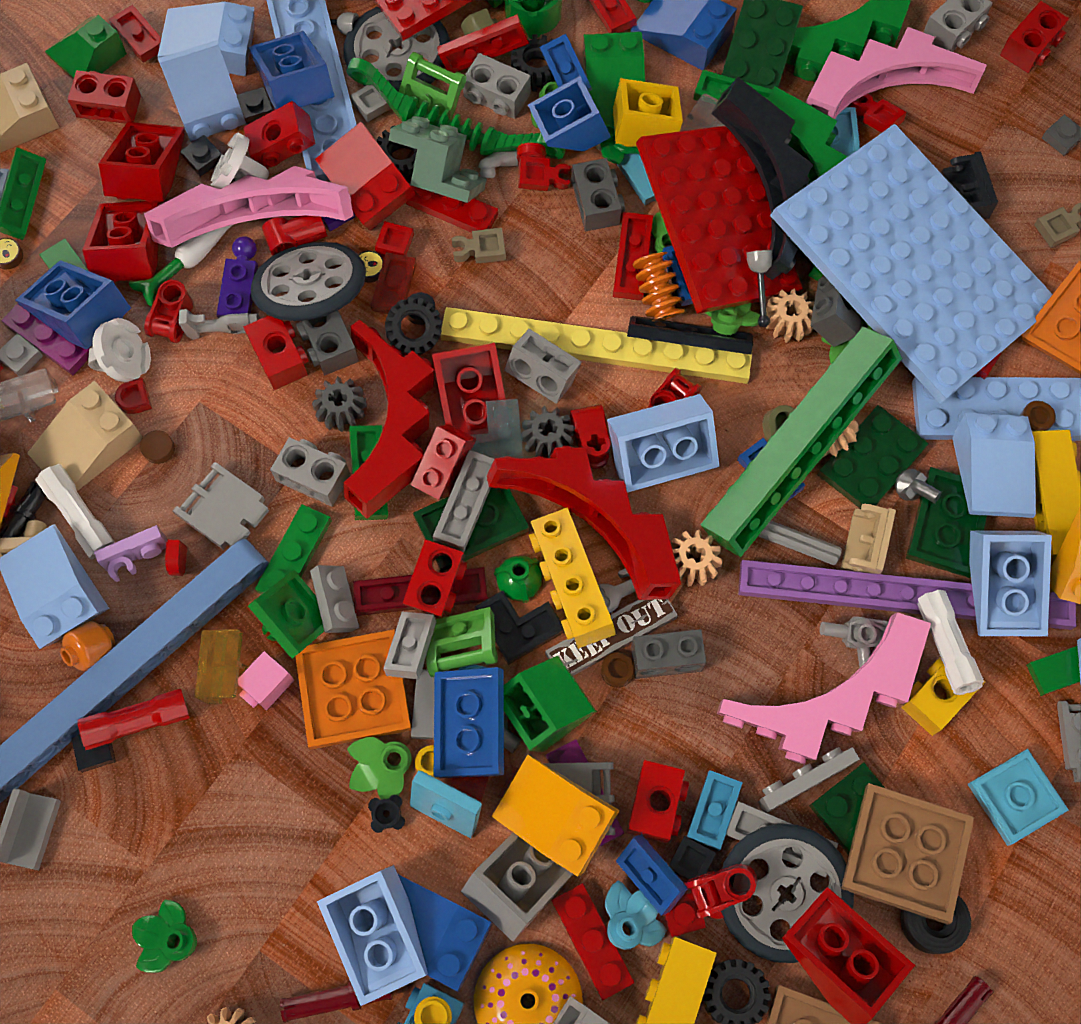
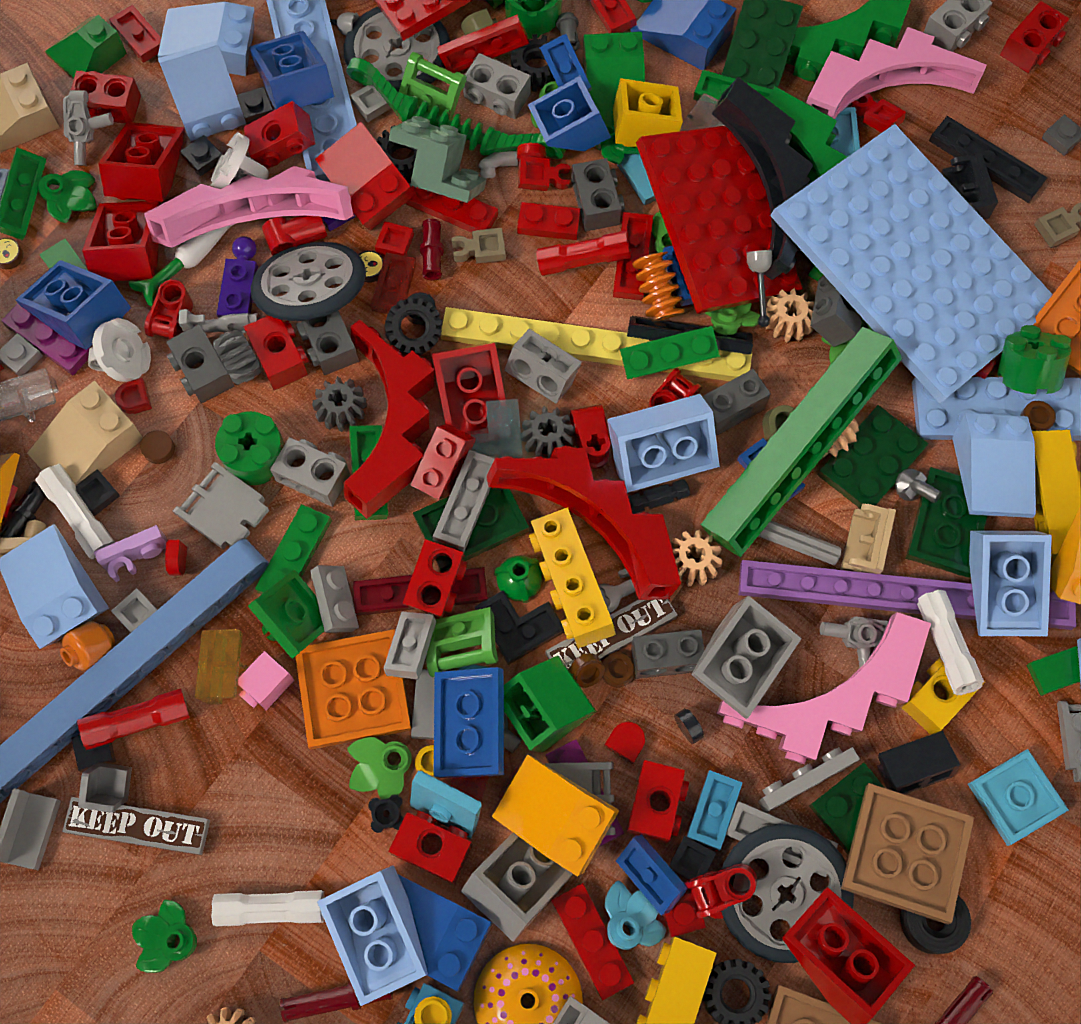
(70, 196): none -> green plate
(79, 125): none -> light grey piece
(96, 492): none -> black tile
(104, 787): none -> flat silver panel
(134, 610): none -> light grey plate
(139, 827): none -> tile
(193, 348): none -> dark grey brick
(237, 356): none -> dark grey gear
(244, 909): none -> white axle
(249, 446): none -> green brick
(409, 846): none -> red brick
(431, 249): none -> dark red pin
(548, 221): none -> red plate
(568, 24): none -> dark grey pin
(587, 670): none -> reddish brown tile
(602, 249): none -> red axle
(626, 741): none -> red tile
(659, 496): none -> black axle
(669, 352): none -> green plate
(689, 726): none -> black tile
(737, 400): none -> dark grey brick
(745, 655): none -> light grey slope
(918, 764): none -> black hinge
(1001, 166): none -> black tile
(1034, 360): none -> green brick

